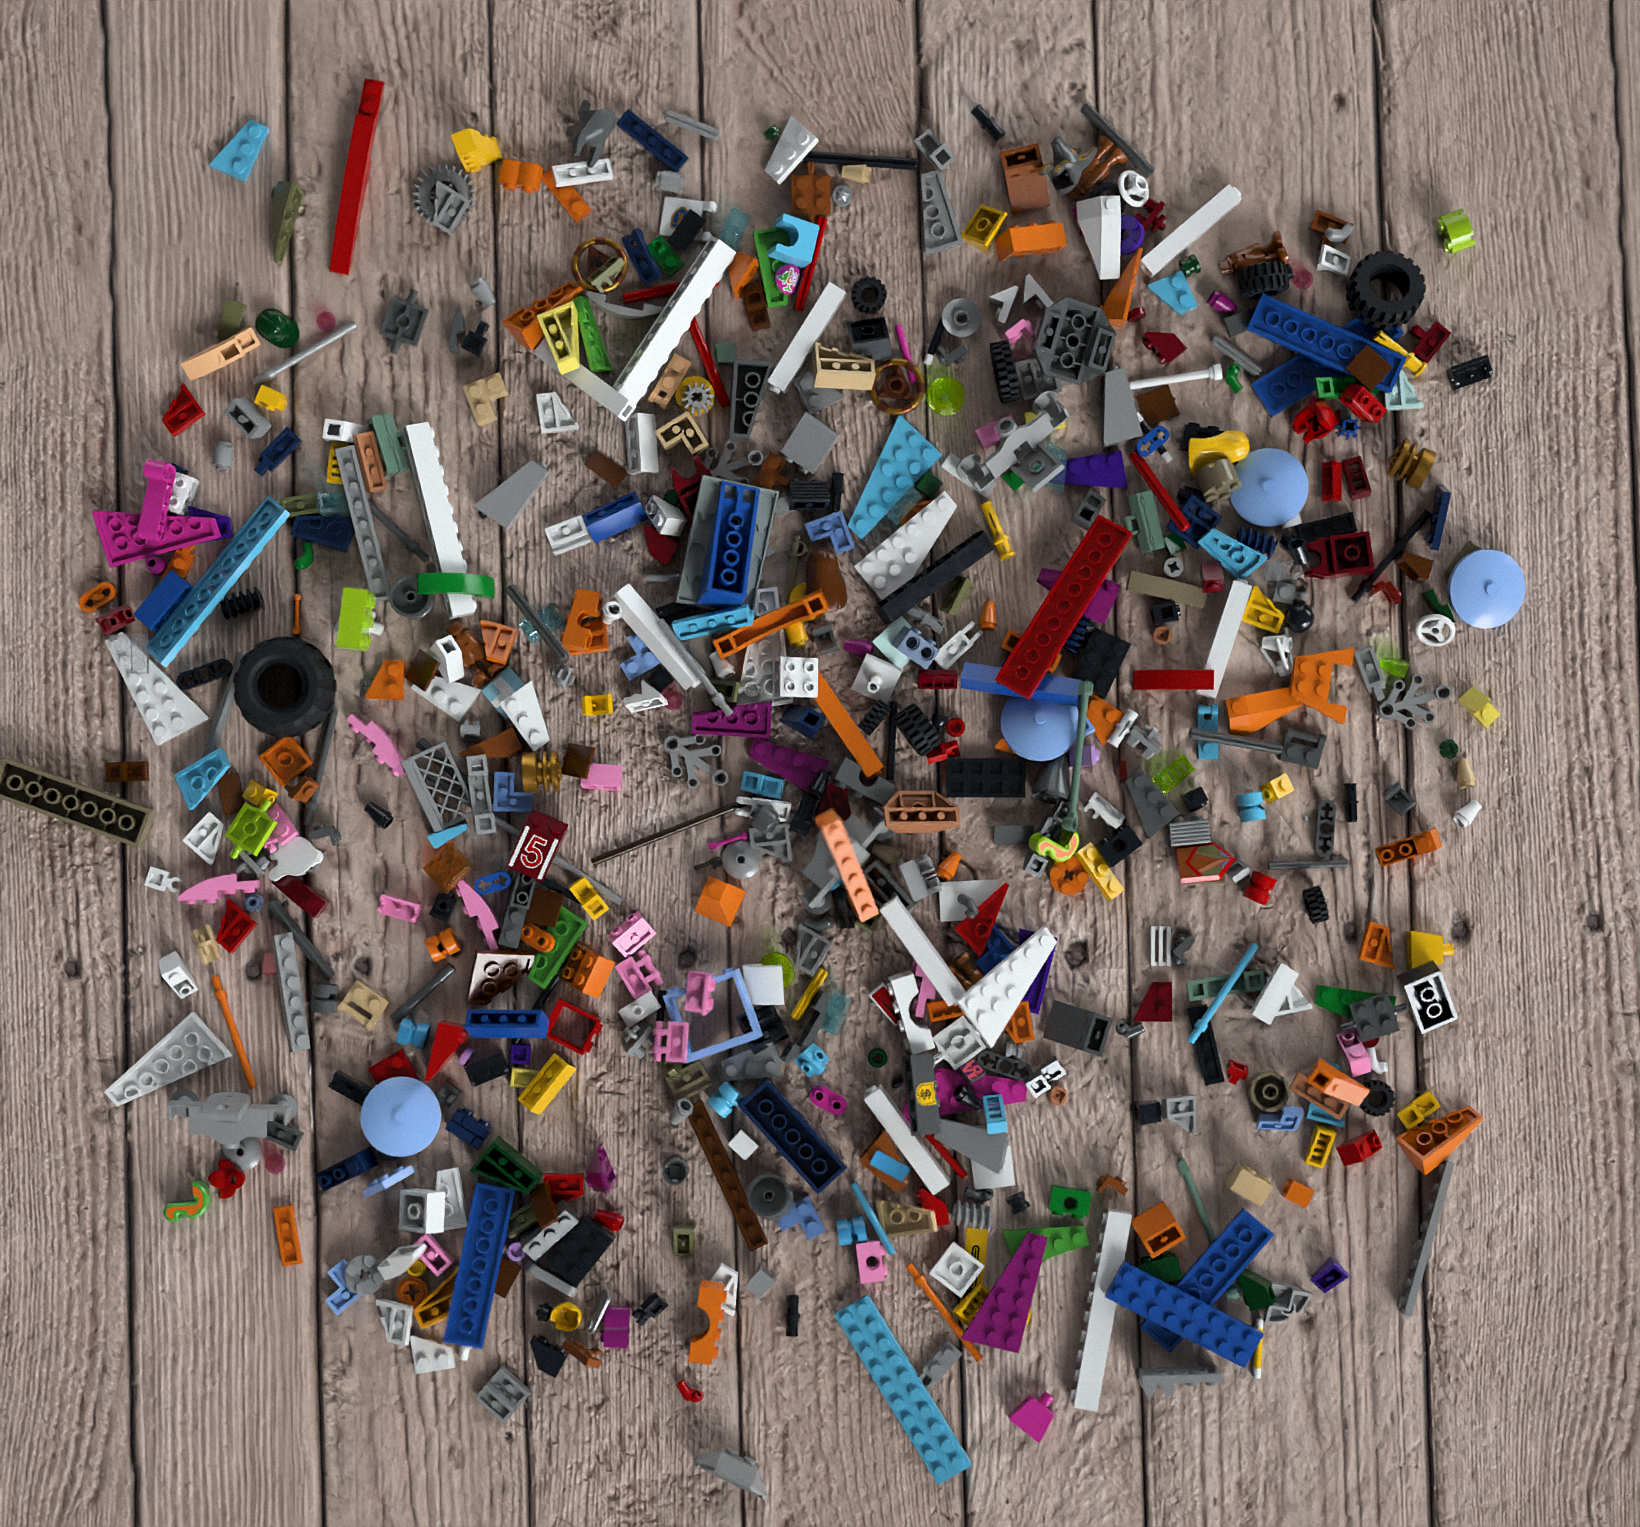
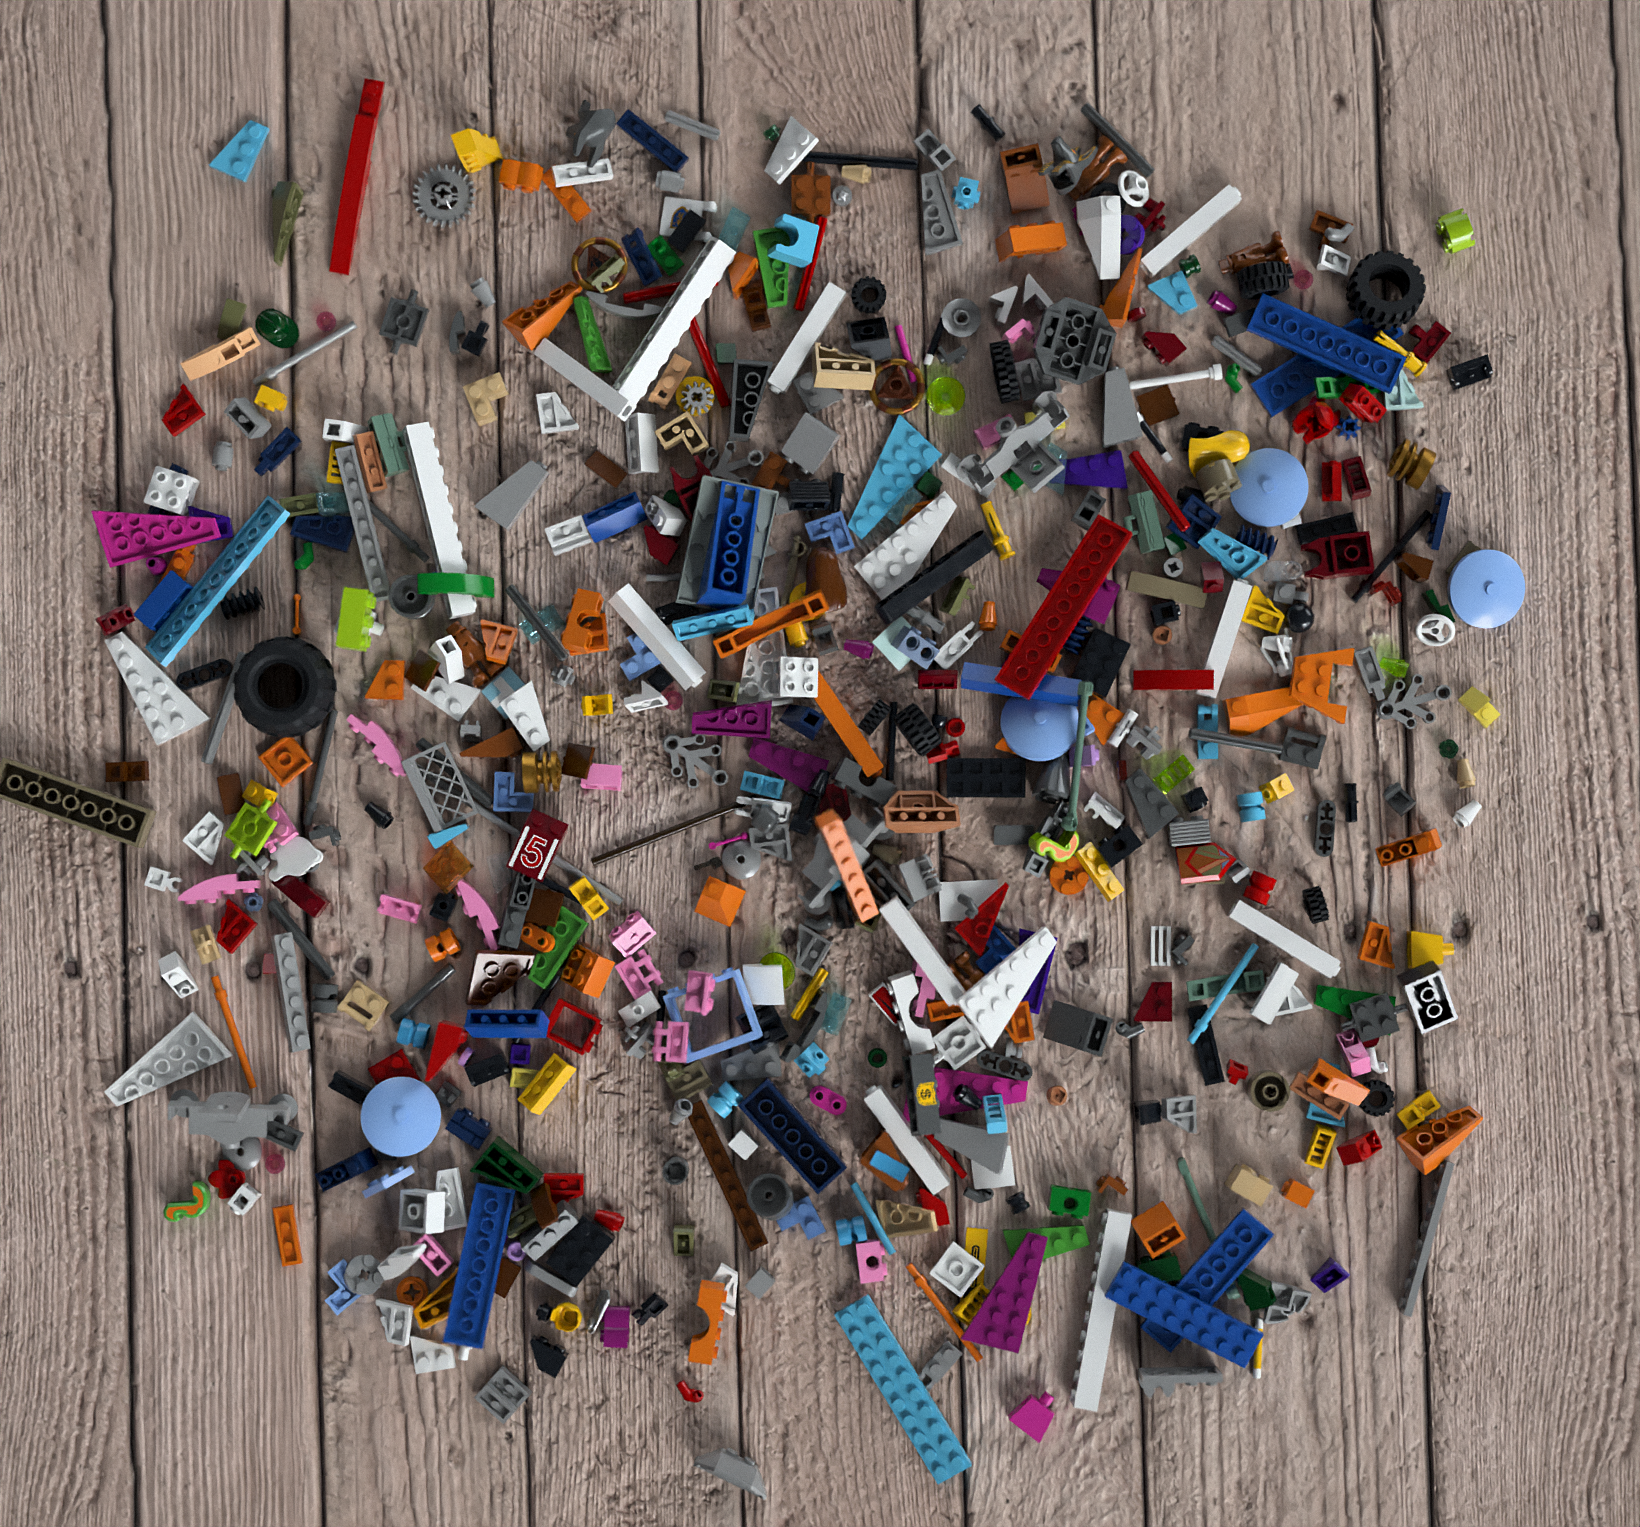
(98, 597): orange plate -> none
(133, 652): clear wing -> none
(156, 499): dark pink beam -> none
(201, 776): medium azure wing -> none
(248, 1192): none -> white brick
(303, 790): dark orange bracket -> none
(417, 1268): yellow plate -> none
(448, 207): light grey wing -> none
(480, 795): light grey slope -> none
(491, 878): blue beam -> none
(561, 333): light yellow wedge -> none
(585, 1356): dark orange plate -> none
(600, 1172): magenta wedge -> none
(611, 612): white cone -> none
(717, 697): light grey bar -> none
(722, 667): white cone -> none
(788, 278): sticker -> none
(792, 1315): black pin -> none
(876, 678): white tile -> none
(949, 866): orange cone -> none
(968, 187): none -> medium azure brick
(971, 1071): tile -> none
(972, 1215): light grey piece -> none
(984, 227): yellow slope -> none
(1045, 1075): slope -> none
(1154, 444): blue beam -> none
(1284, 939): none -> white brick
(1287, 1120): medium blue plate -> none
(1295, 548): black piece -> none
(1307, 864): dark grey bar -> none
(1368, 368): reddish brown piece -> none

